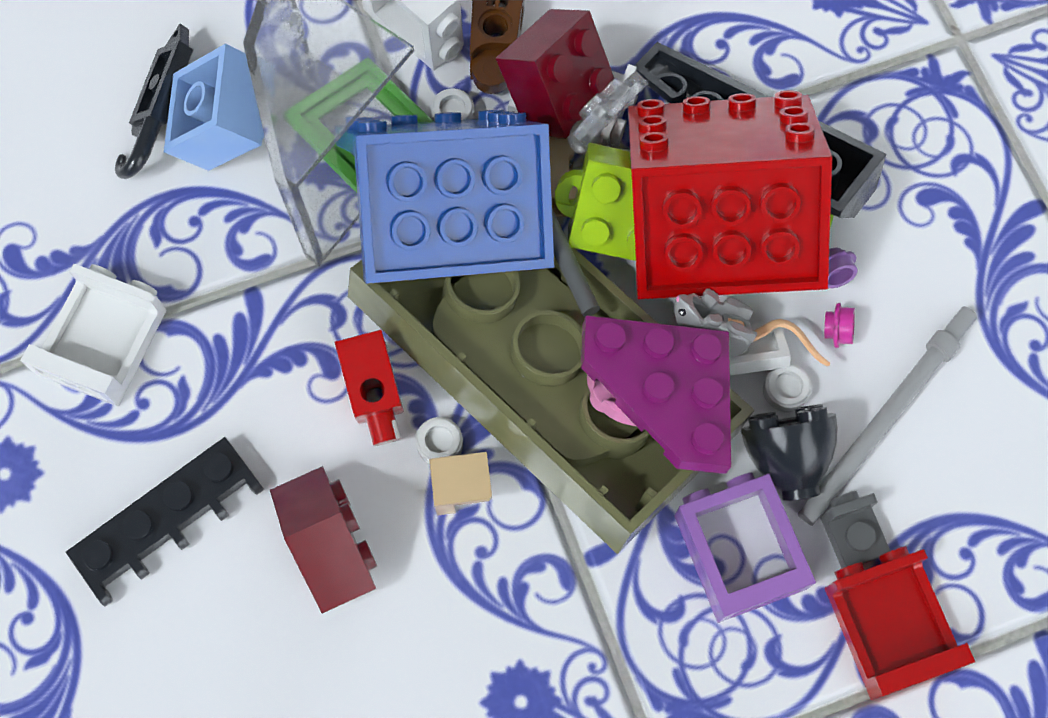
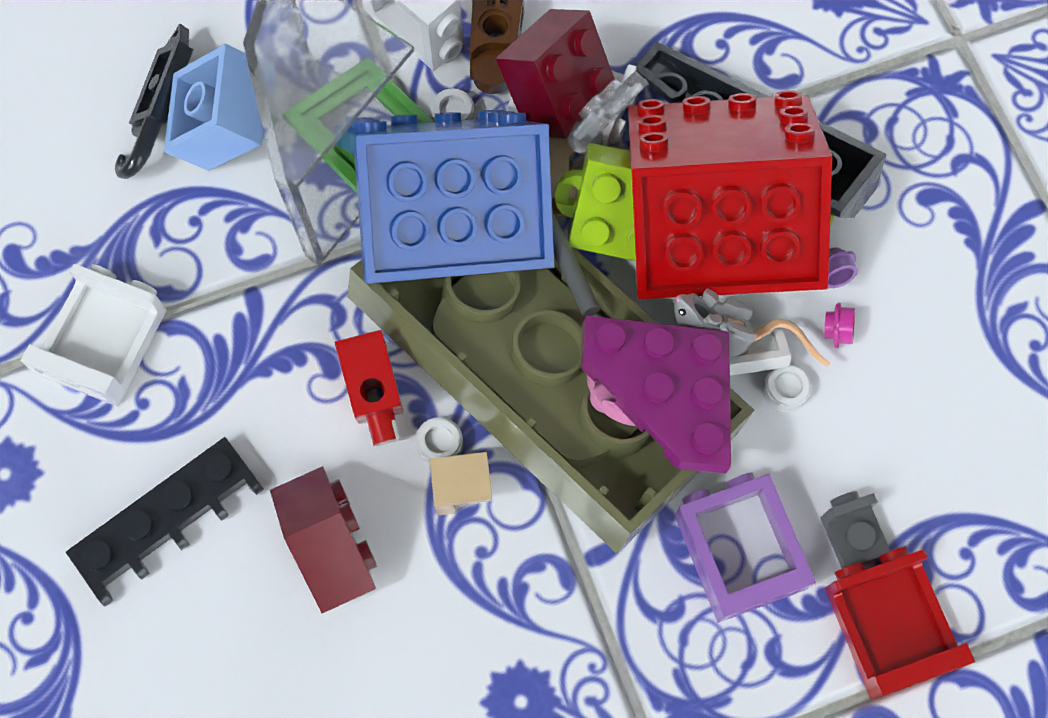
(793, 449): black piece -> none
(939, 349): light grey bar -> none

